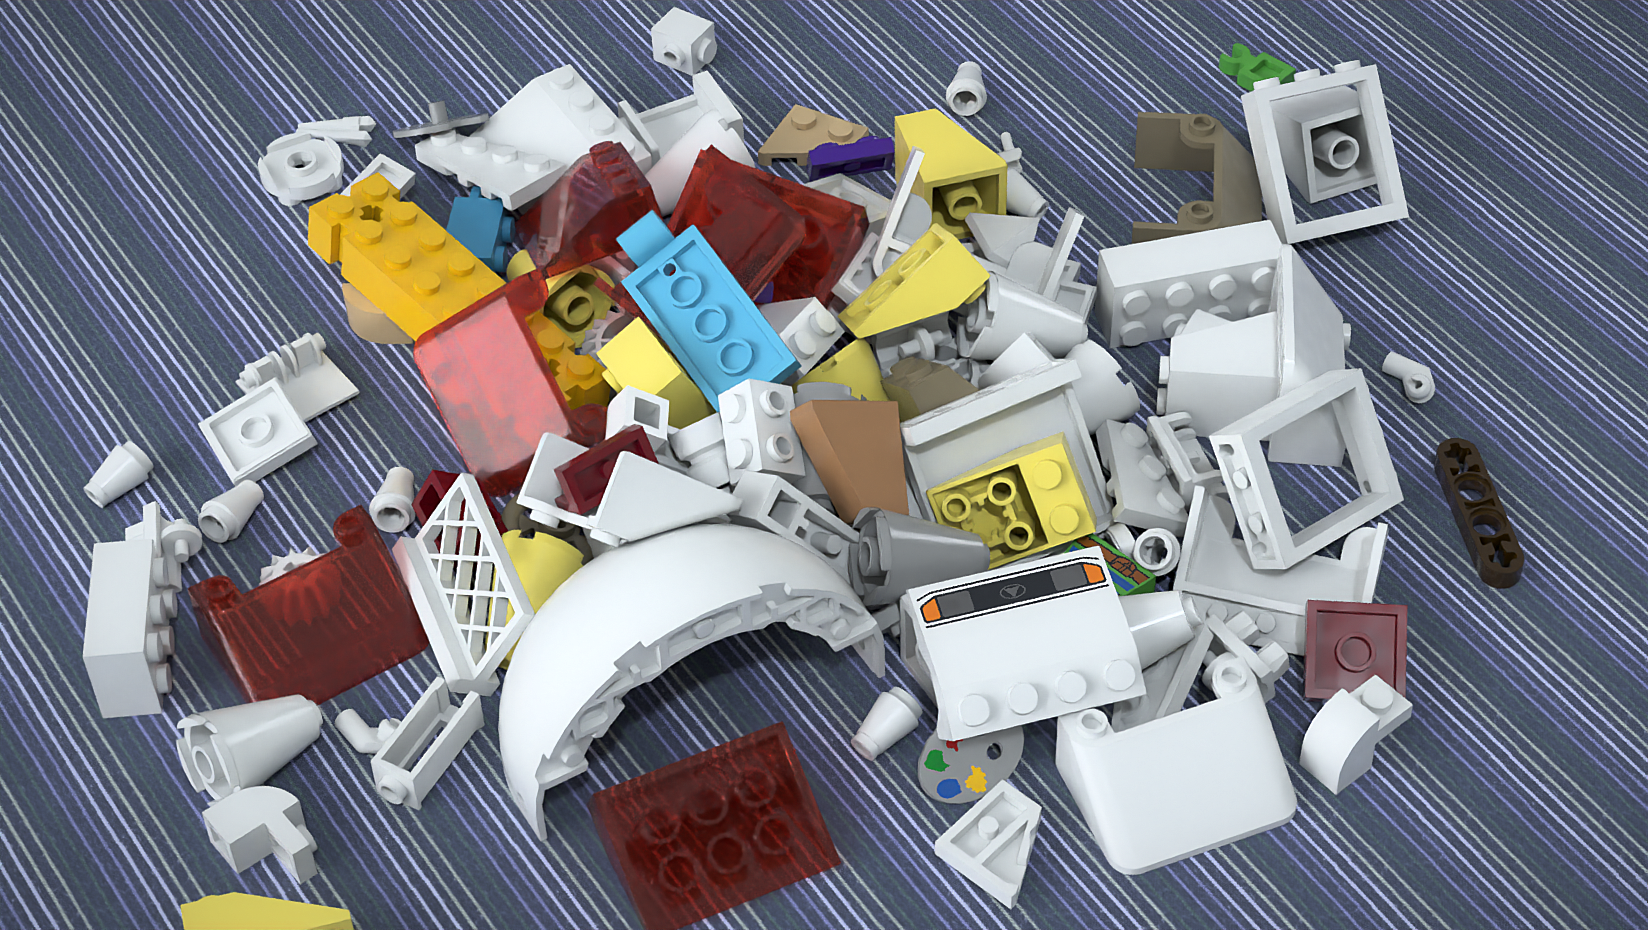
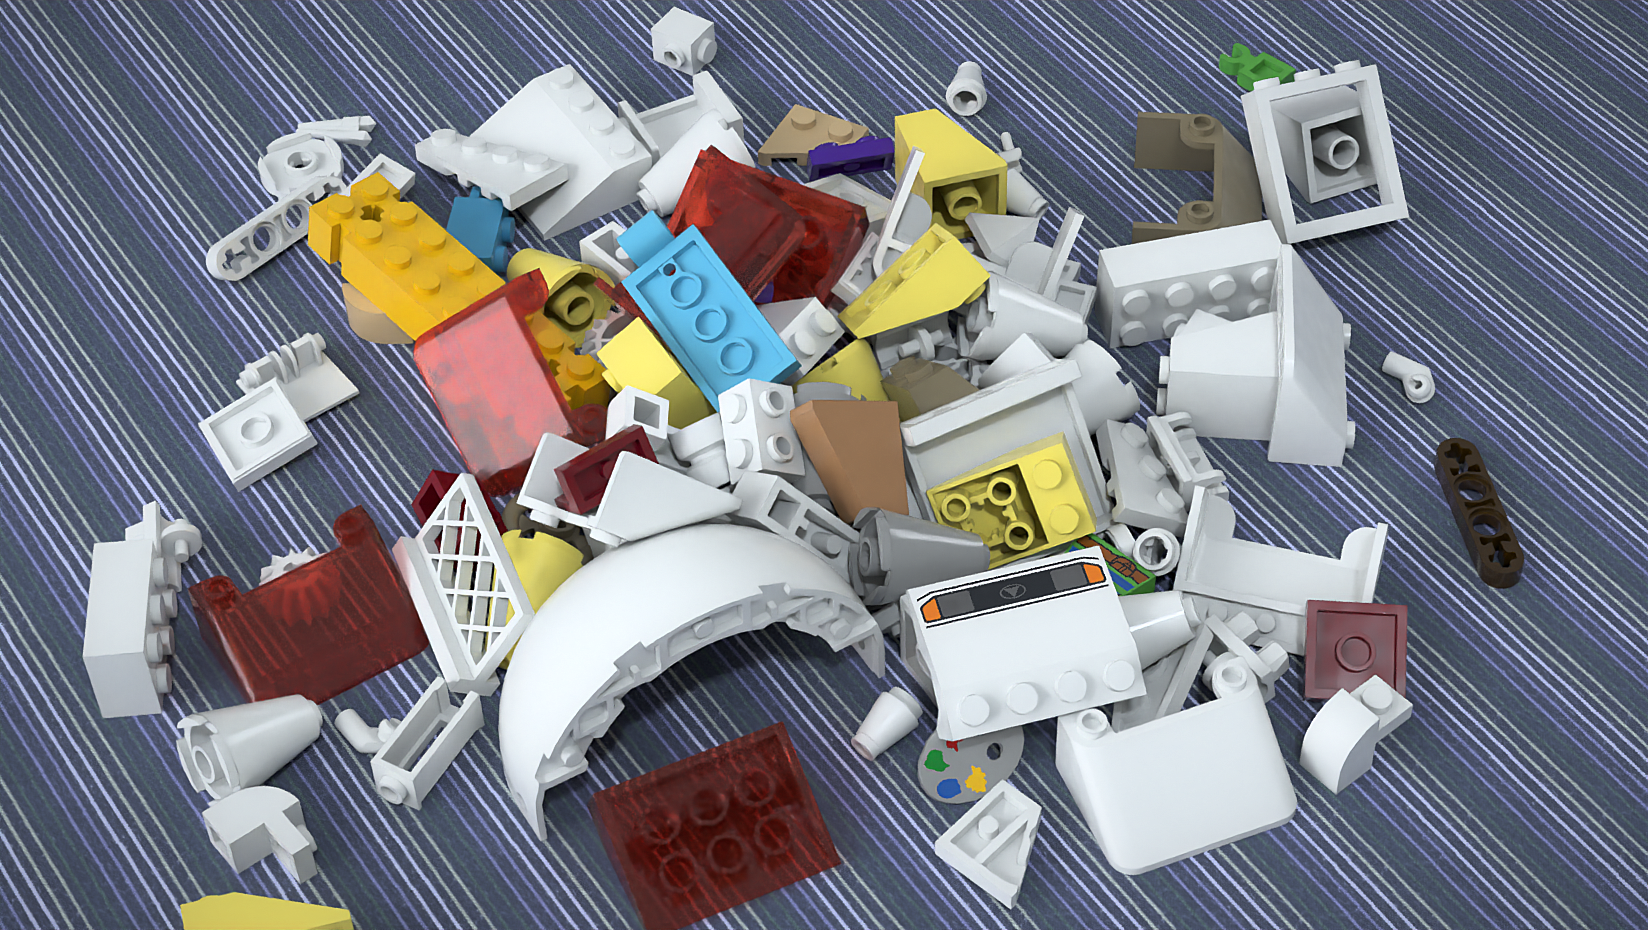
(118, 474): white cone -> none
(228, 513): white cone -> none
(275, 222): none -> white beam
(392, 503): white cone -> none
(439, 121): light grey piece -> none
(586, 210): clear red slope -> none
(1252, 487): white window -> none

